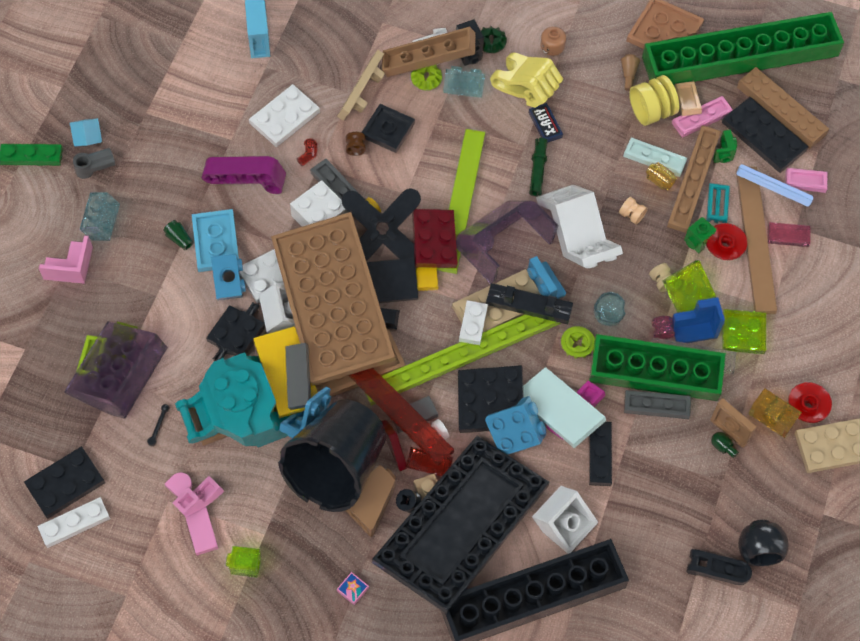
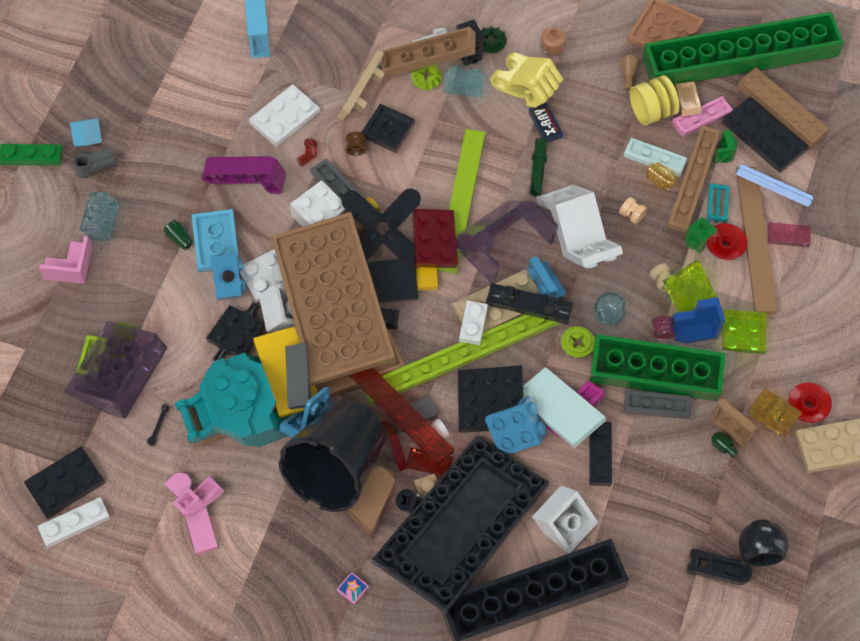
(244, 561): clear neon green brick -> none
(806, 179): bright pink tile -> none

